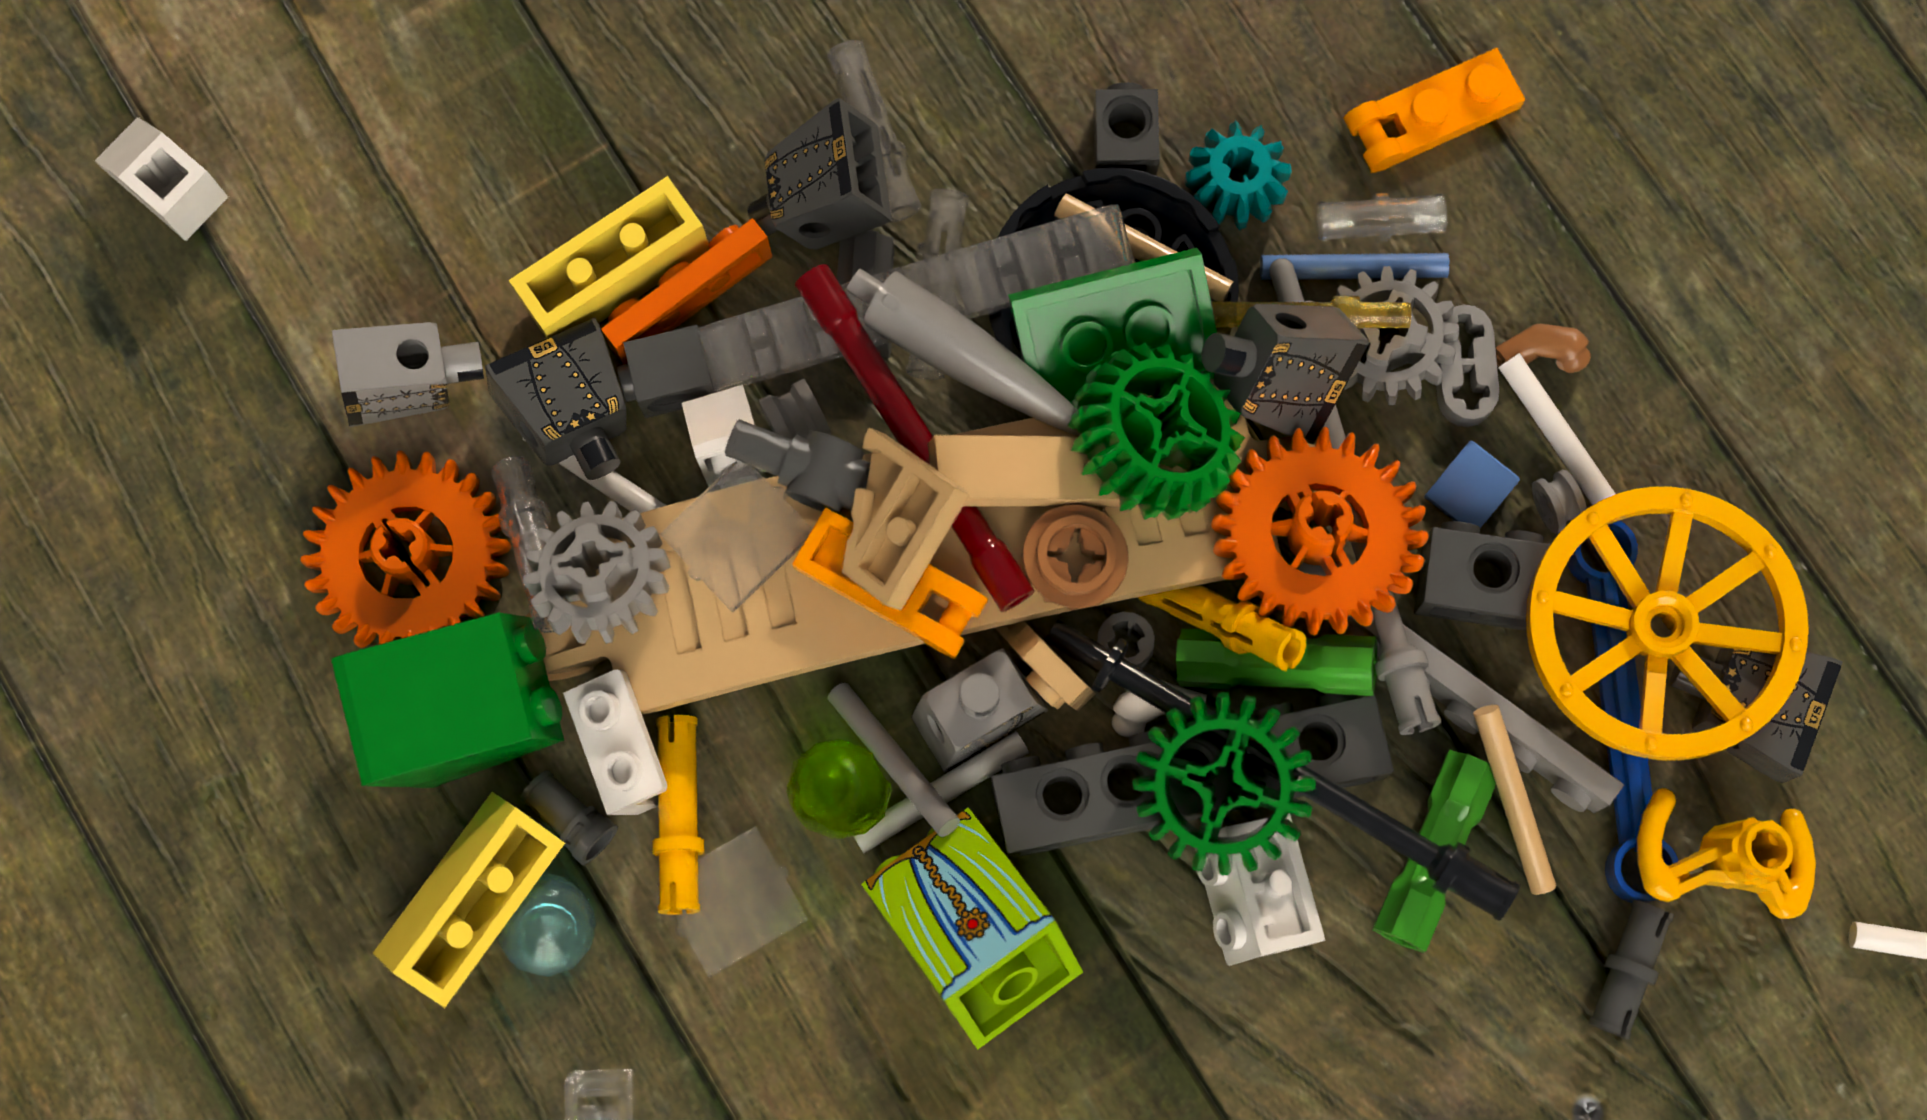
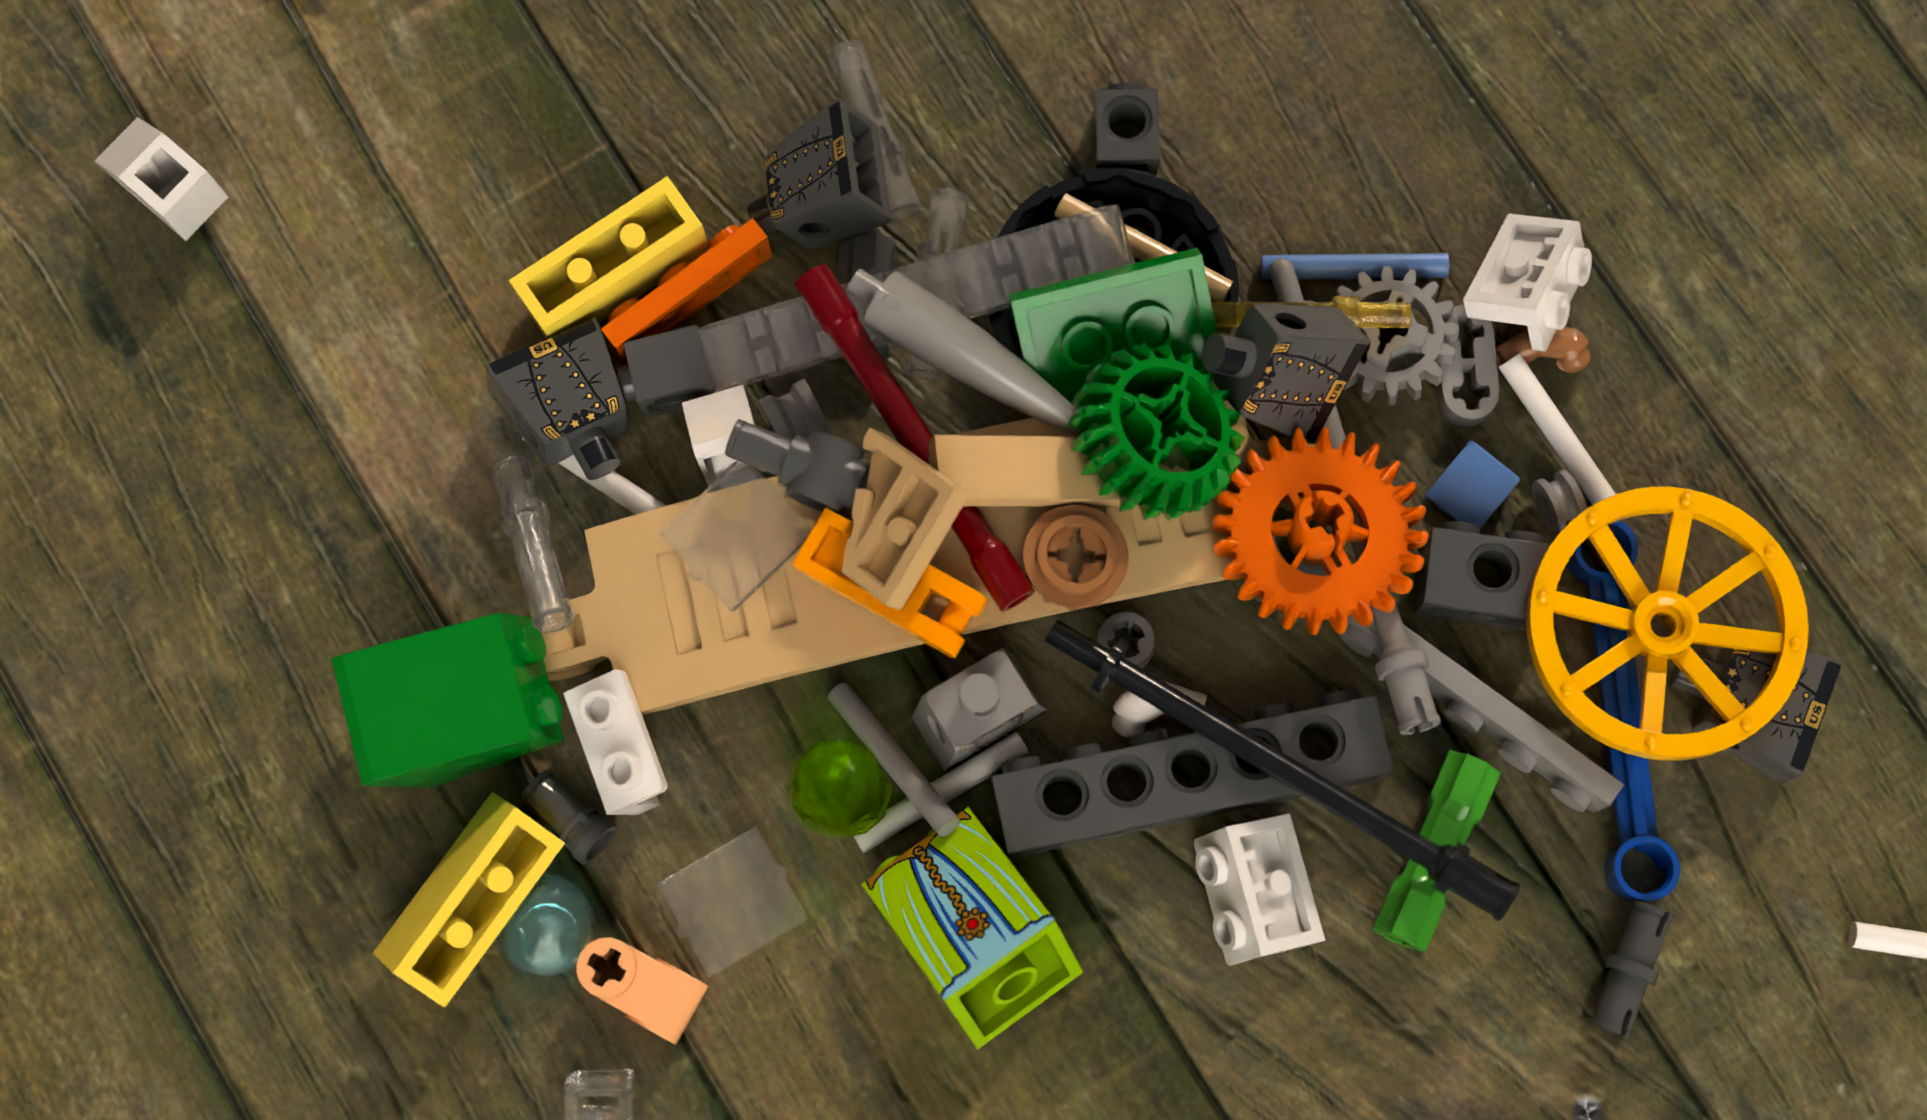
(373, 506): orange gear -> none
(399, 370): light grey torso -> none
(624, 577): light grey gear -> none
(650, 991): none -> light nougat piece
(678, 817): yellow pin -> none
(1050, 674): tan wing -> none
(1234, 624): yellow pin -> none
(1254, 792): green gear -> none
(1258, 188): teal gear -> none
(1329, 665): bright green axle -> none
(1381, 217): clear pin -> none
(1435, 110): light orange plate -> none
(1514, 799): tan bar -> none
(1531, 276): none -> white bracket
(1732, 855): yellow piece -> none

